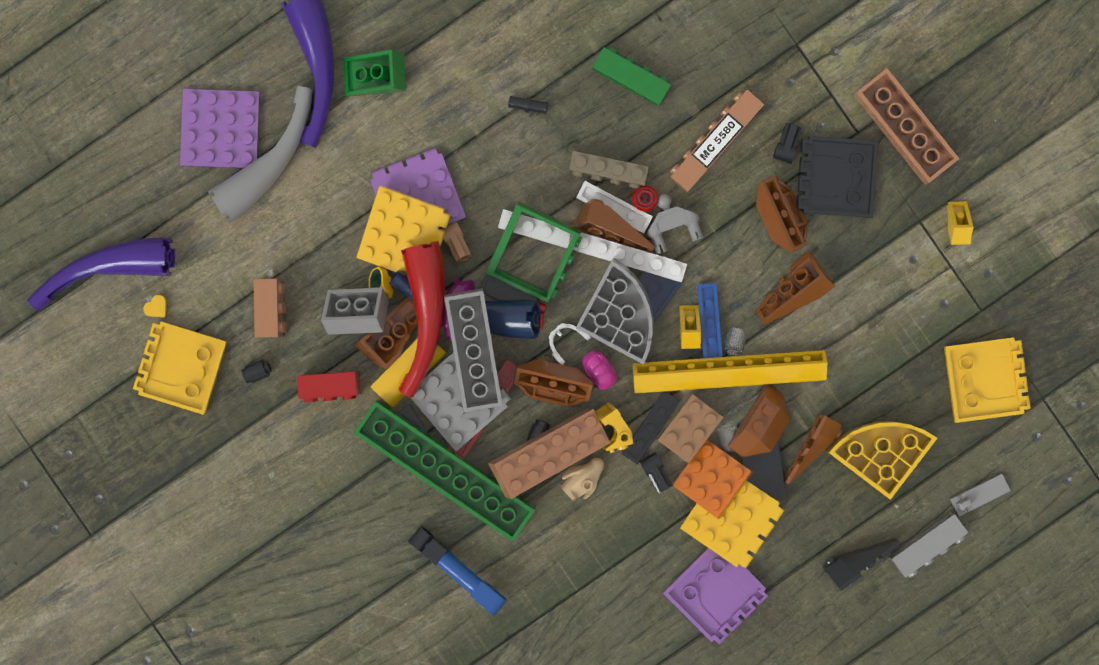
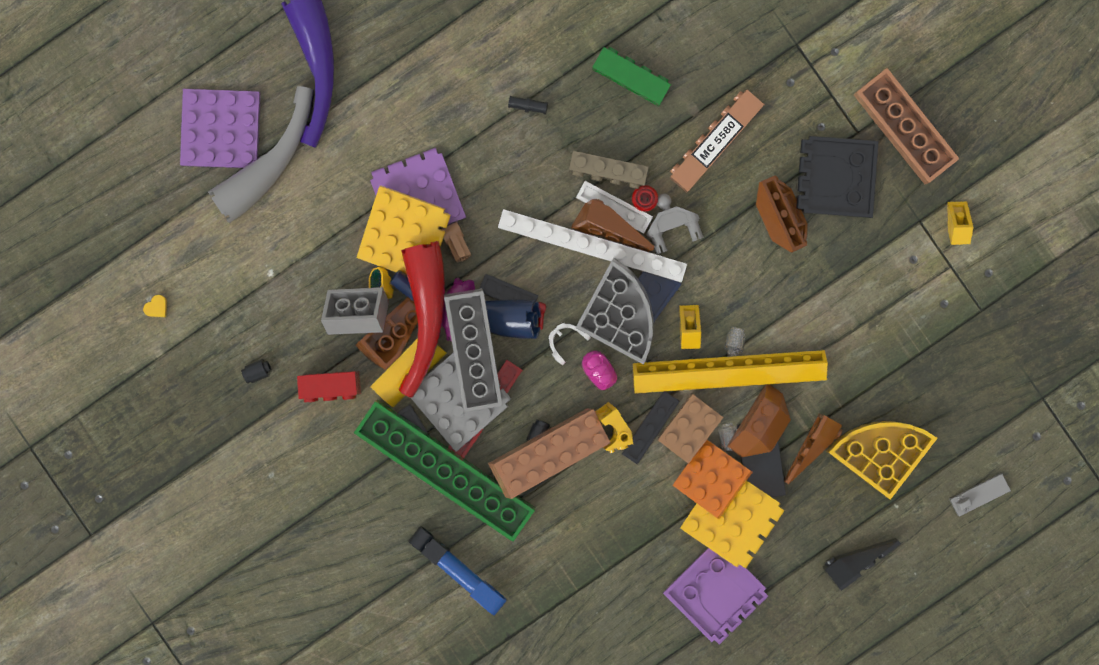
(133, 257): dark purple brick -> none
(180, 367): yellow hinge -> none
(269, 308): nougat brick -> none
(375, 73): green slope -> none
(519, 283): green window -> none
(553, 382): dark orange wedge -> none
(582, 479): tan animal -> none
(654, 469): black piece -> none
(709, 320): blue plate -> none
(786, 147): black piece -> none
(800, 287): dark orange wedge -> none
(929, 544): light grey brick -> none
(986, 379): yellow hinge -> none

